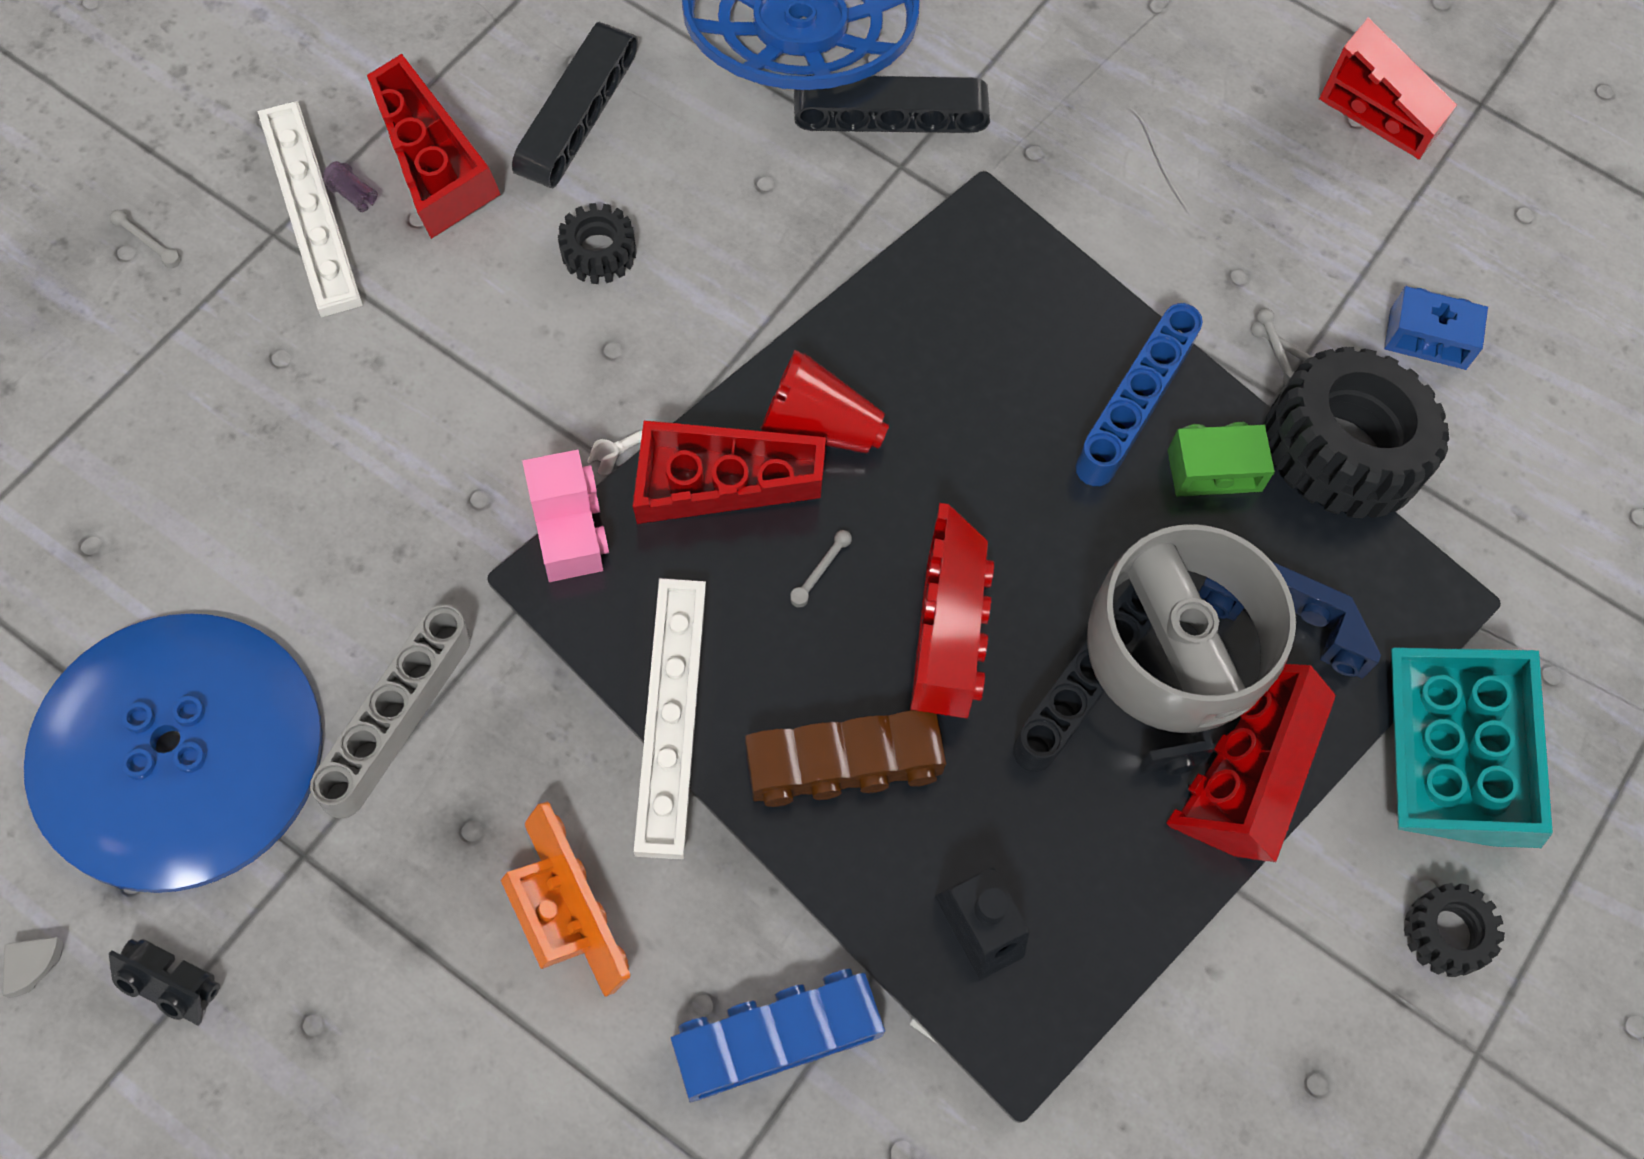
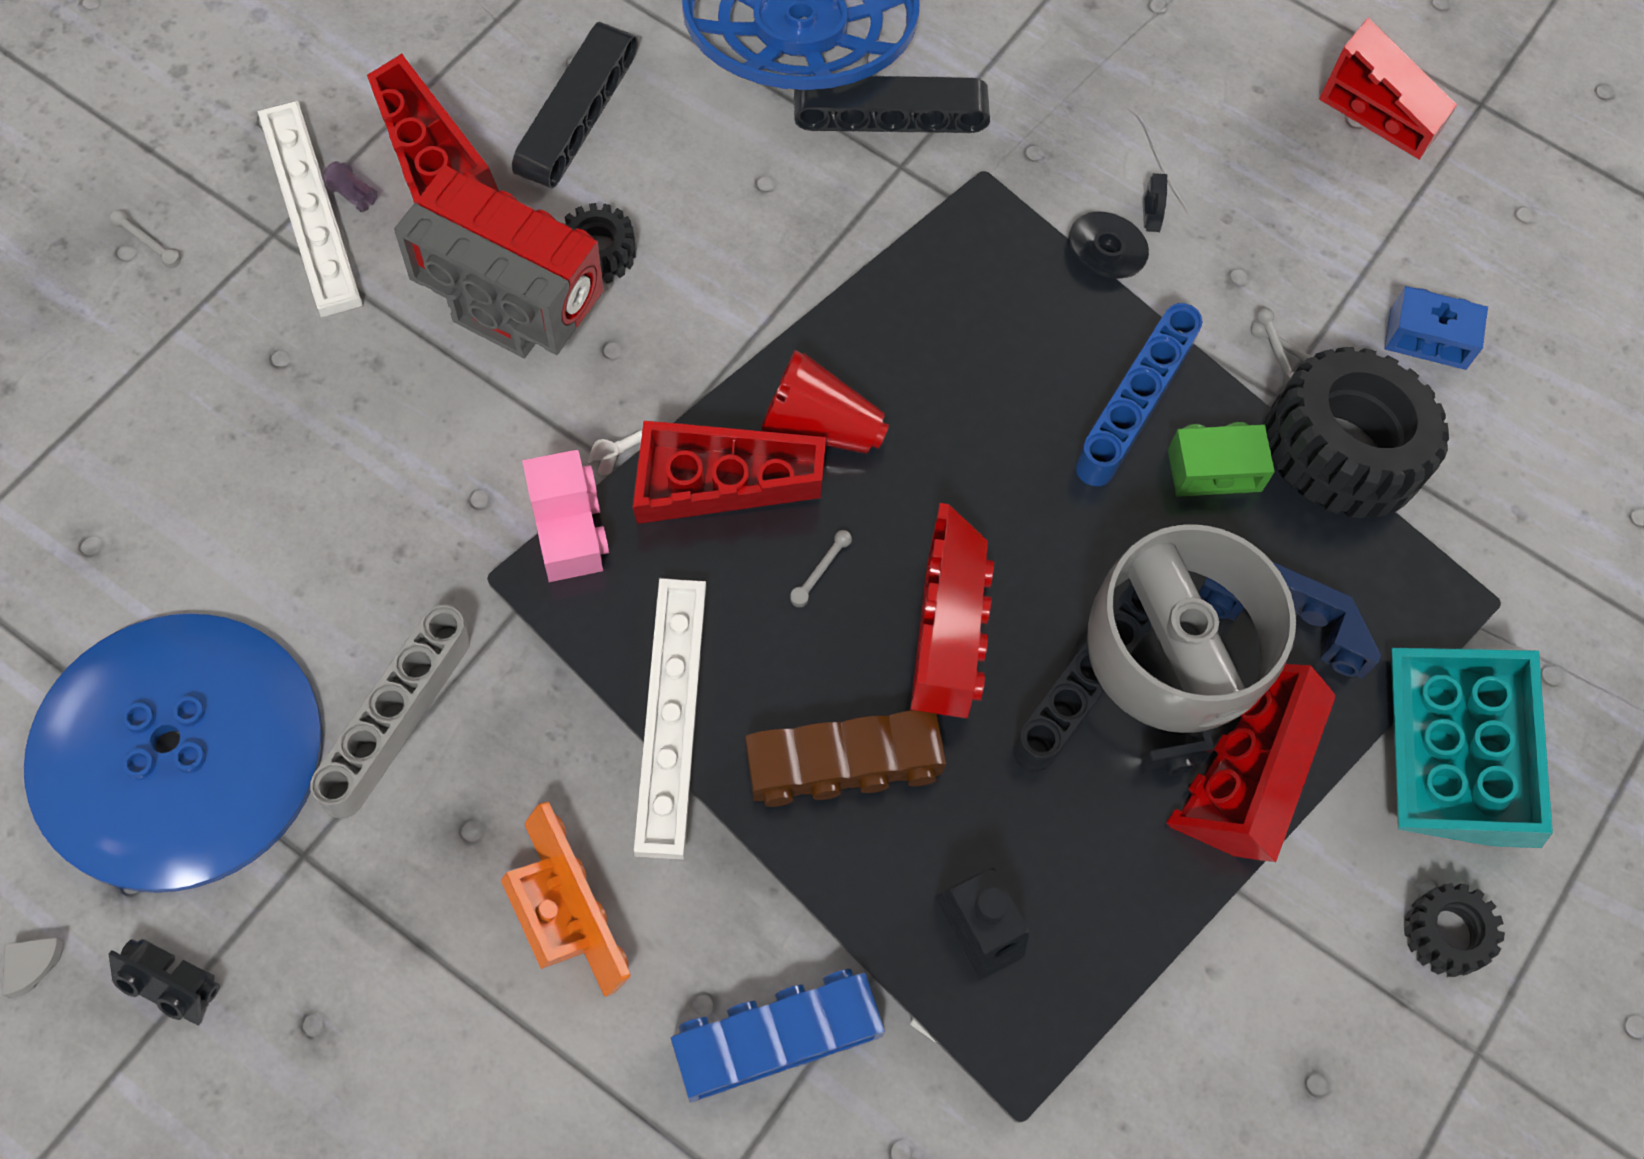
(500, 263): none -> piece
(1108, 245): none -> black dish
(1155, 202): none -> black tile

